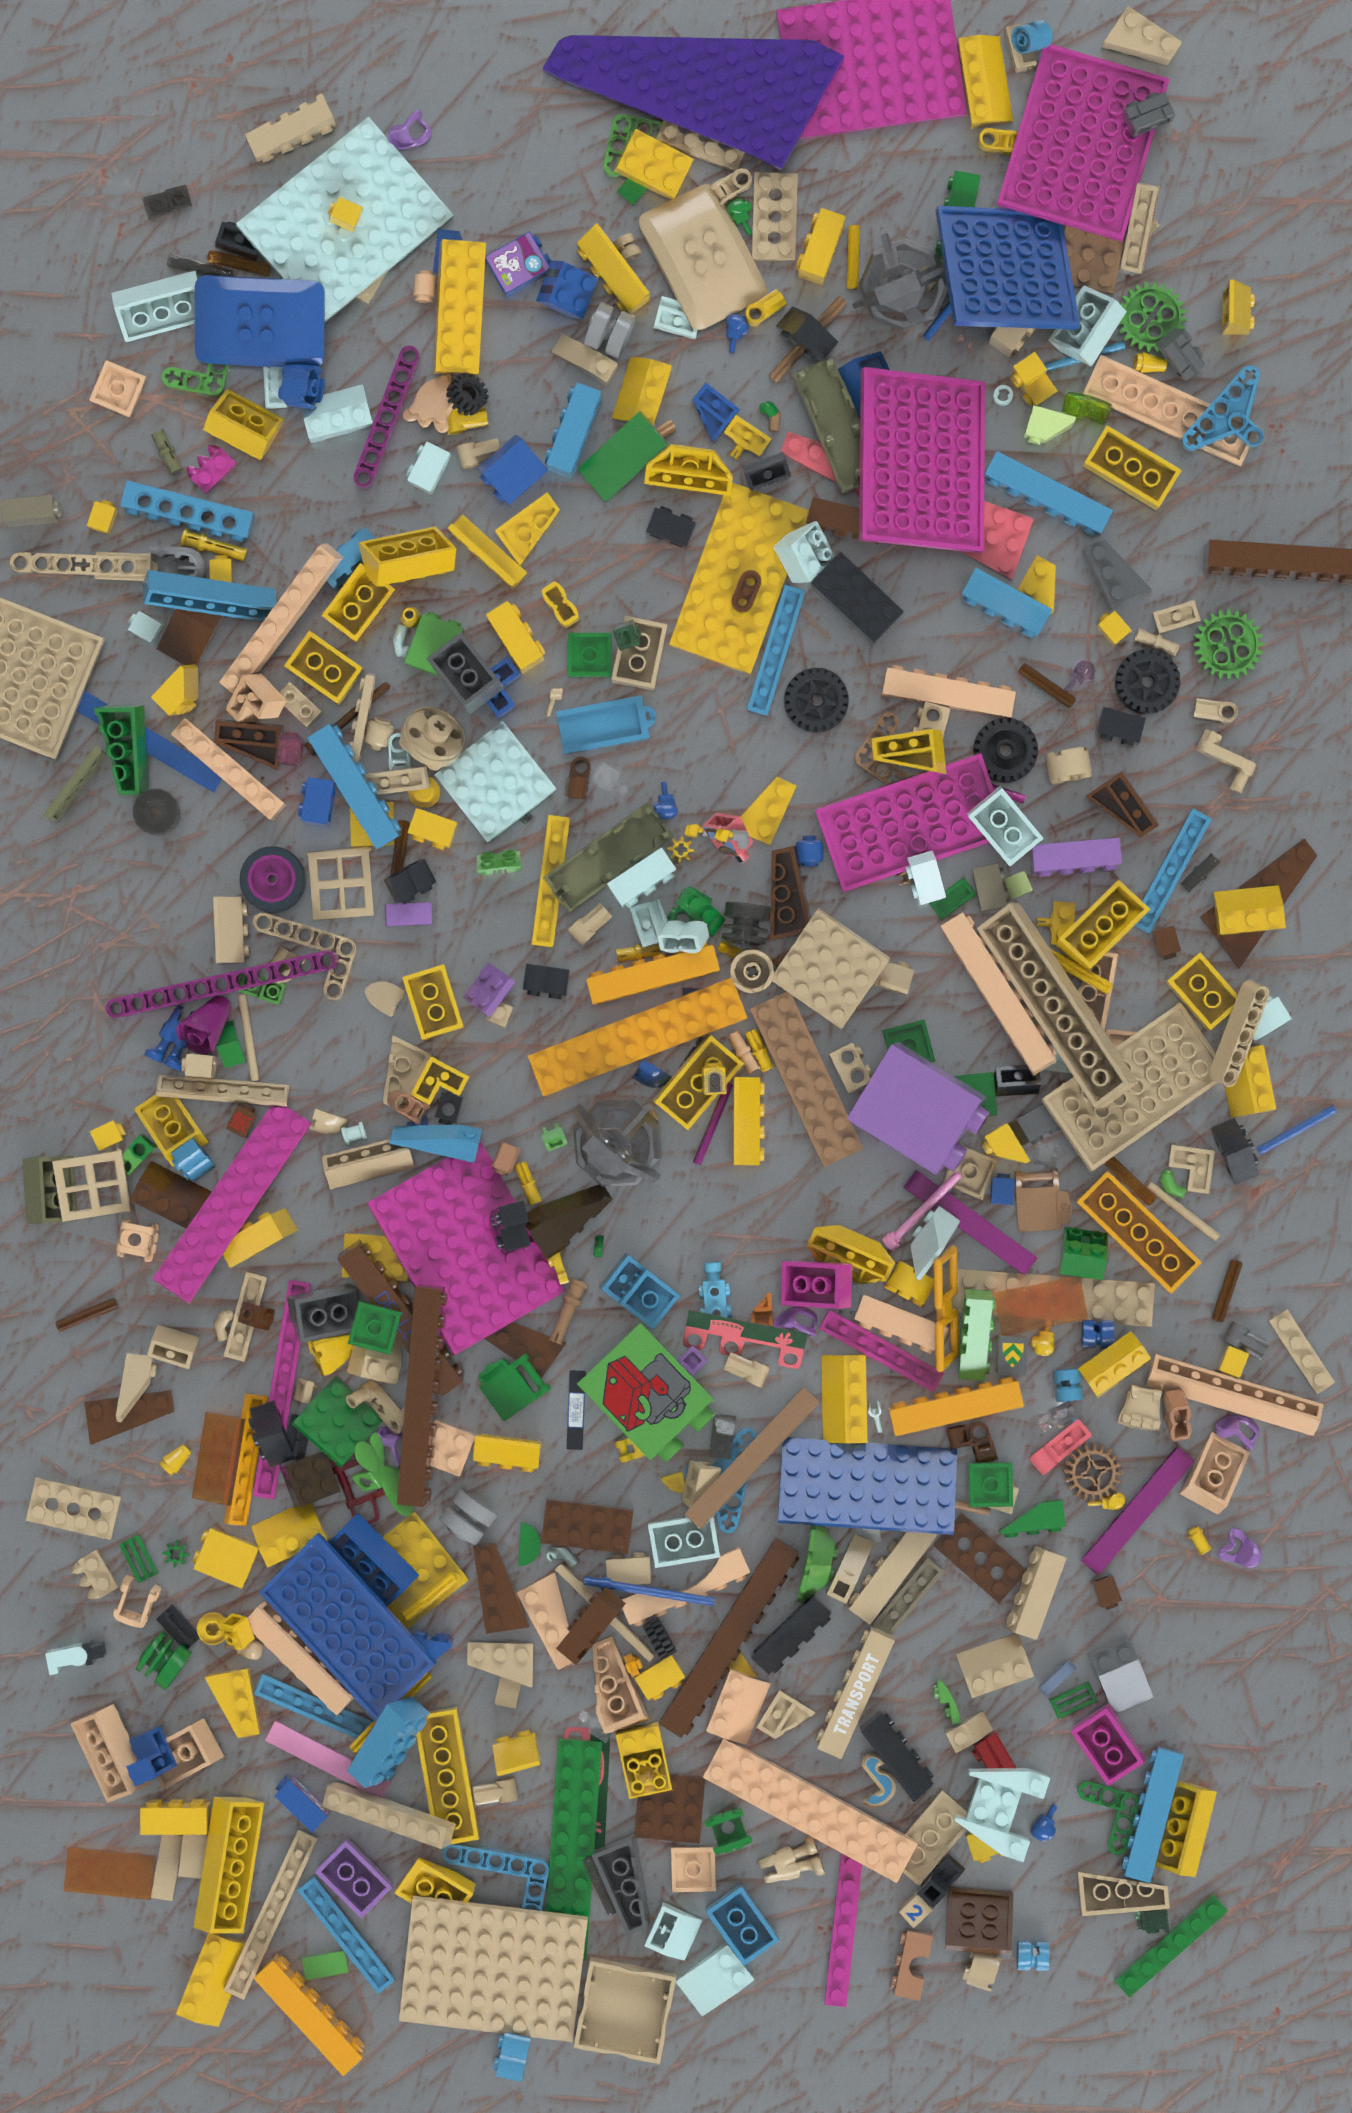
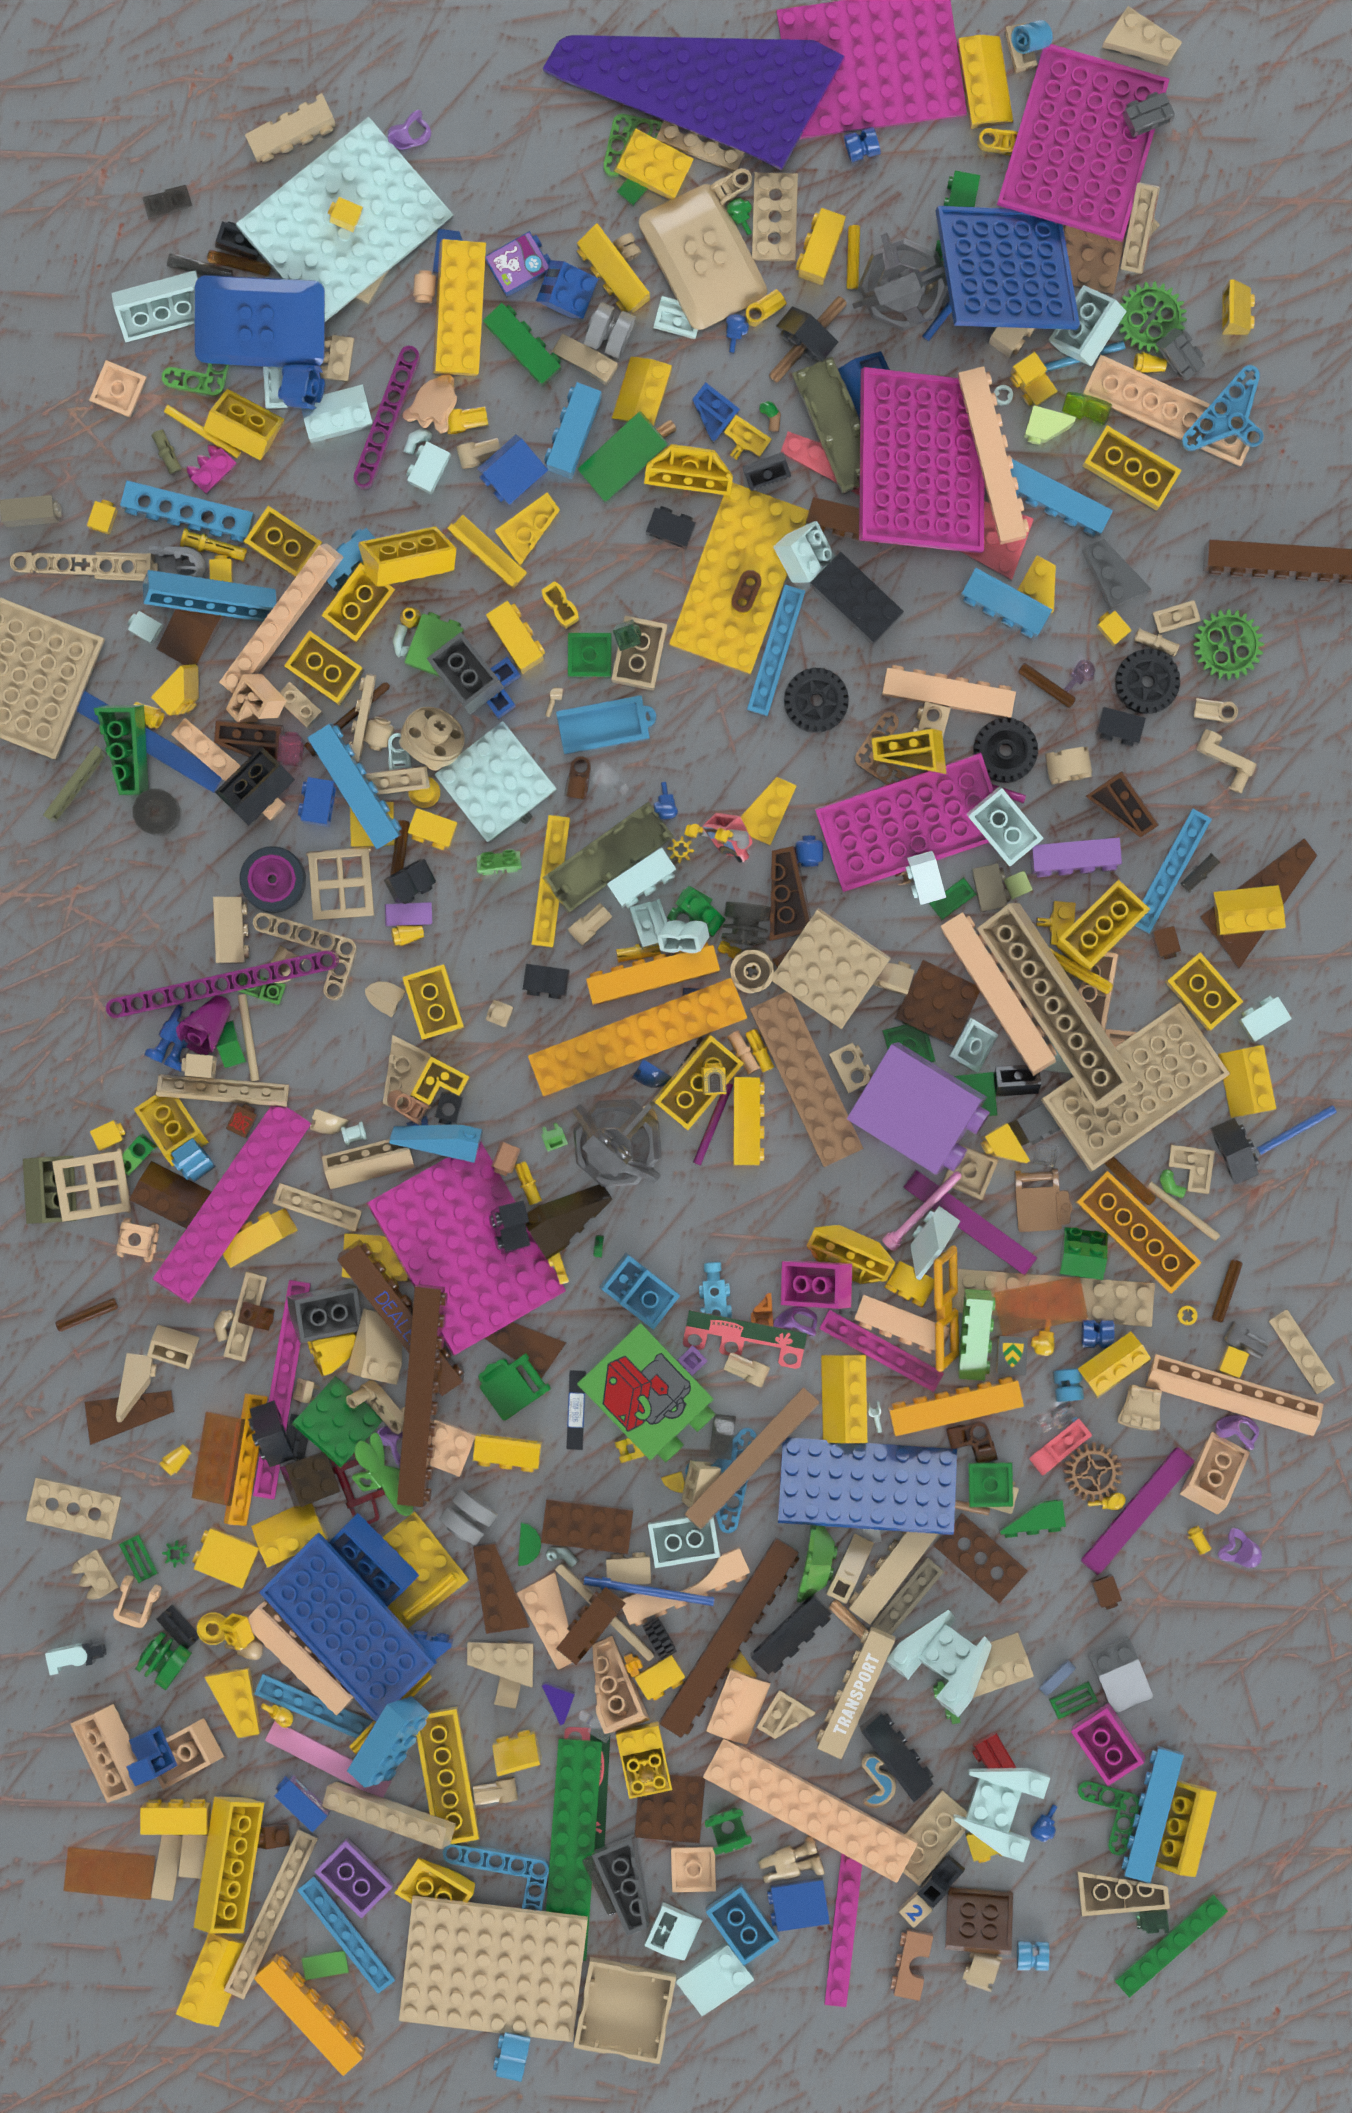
(153, 715): none -> yellow cone
(199, 430): none -> yellow bar
(254, 785): none -> black slope
(274, 1836): none -> reddish brown bracket
(281, 1715): none -> yellow piece
(282, 541): none -> yellow brick
(317, 1207): none -> tan plate
(338, 358): none -> tan plate
(374, 1327): green tile -> none
(406, 934): none -> yellow cone
(416, 437): none -> light aqua arm
(460, 400): black tyre -> none
(489, 989): medium lavender plate -> none
(522, 344): none -> green brick
(559, 1699): none -> dark purple slope
(571, 1301): medium nougat pin -> none
(798, 1904): none -> blue brick
(847, 1618): none -> light nougat axle
(862, 144): none -> blue wheel
(938, 1003): none -> reddish brown plate
(946, 1655): none -> light aqua wedge
(968, 1731): tan slope -> none
(973, 1045): none -> light aqua slope
(992, 455): none -> light nougat brick
(1002, 1189): blue brick -> none
(1035, 1592): tan brick -> none
(1177, 1415): nougat brick -> none
(1180, 1314): none -> yellow bush
(1239, 1033): tan beam -> none

